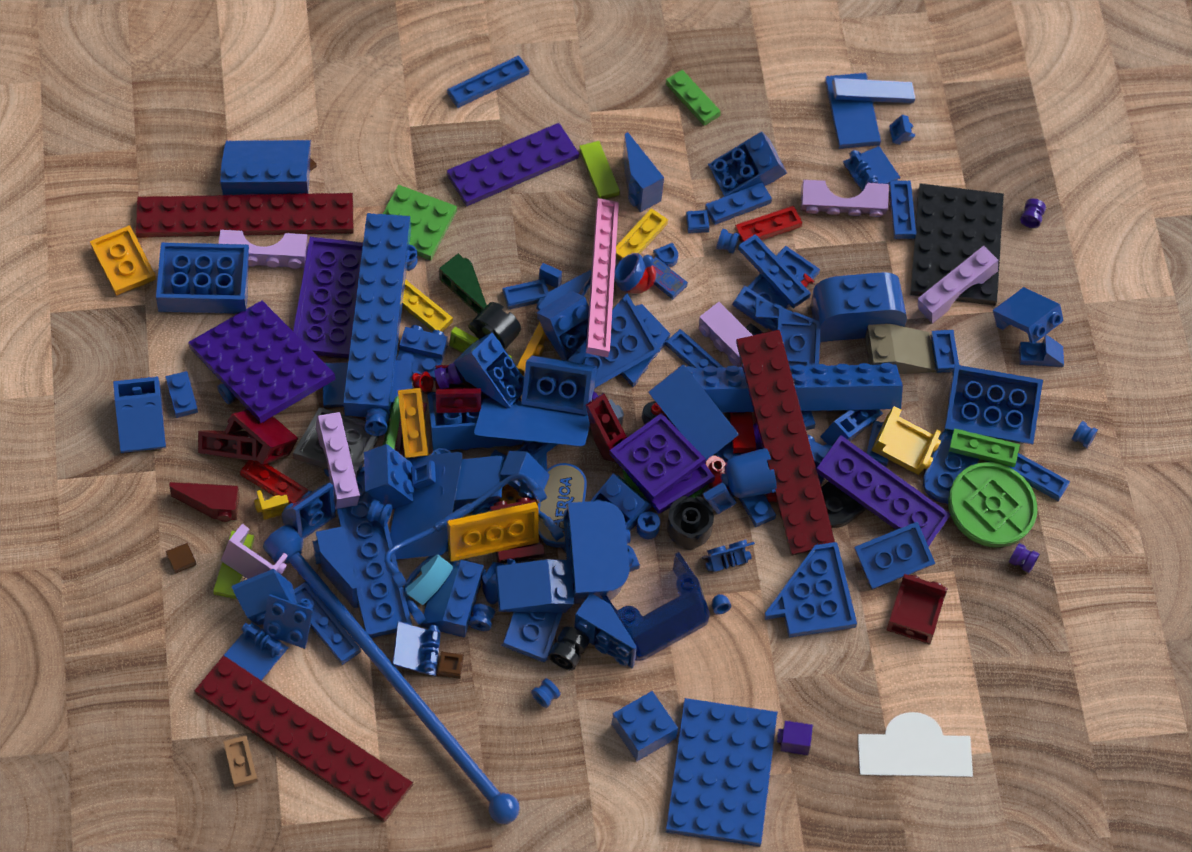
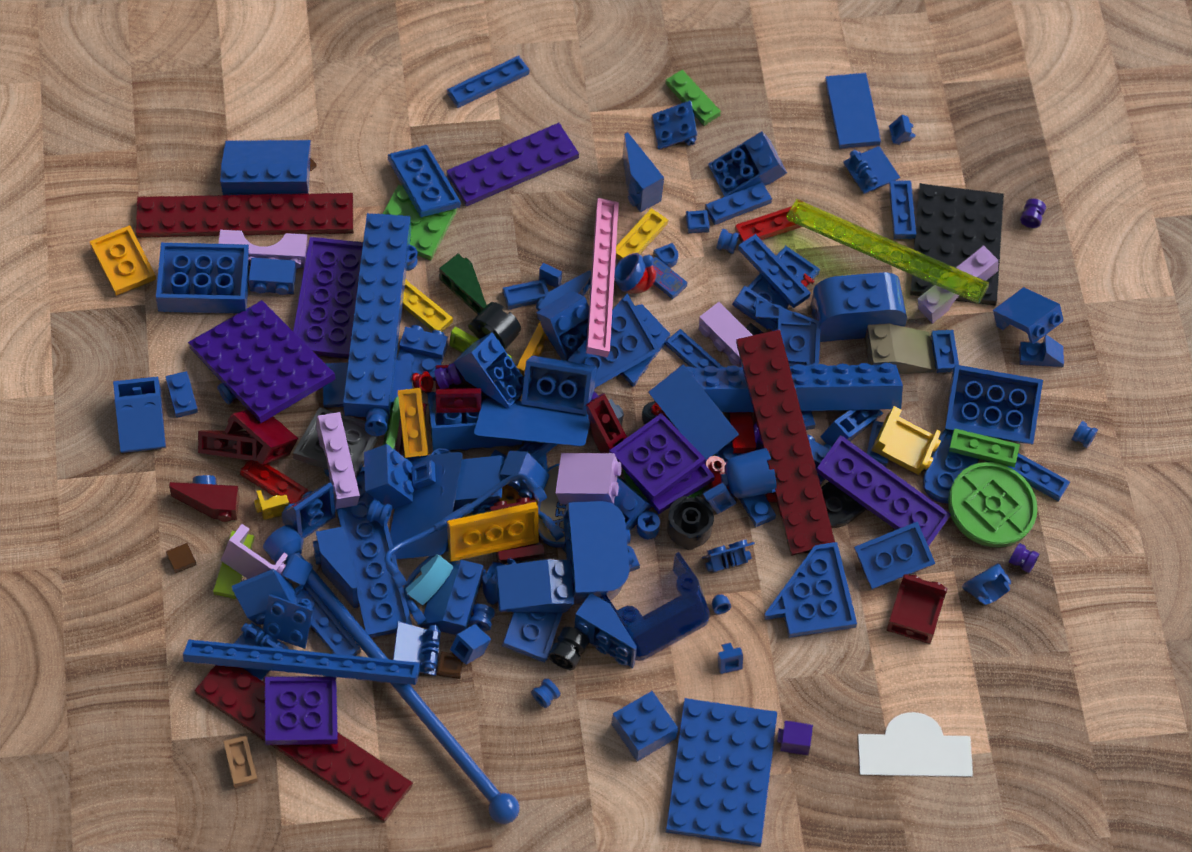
(204, 479): none -> blue tile
(272, 276): none -> blue brick
(297, 570): none -> blue slope
(301, 662): none -> blue plate
(301, 710): none -> dark purple plate
(424, 180): none -> blue tile
(470, 644): none -> blue brick
(587, 477): none -> lavender brick
(599, 170): lime tile -> none
(675, 125): none -> blue hinge
(730, 659): none -> blue tile
(817, 197): lavender arch -> none
(873, 90): tile -> none
(888, 251): none -> clear neon green plate
(988, 585): none -> blue hair

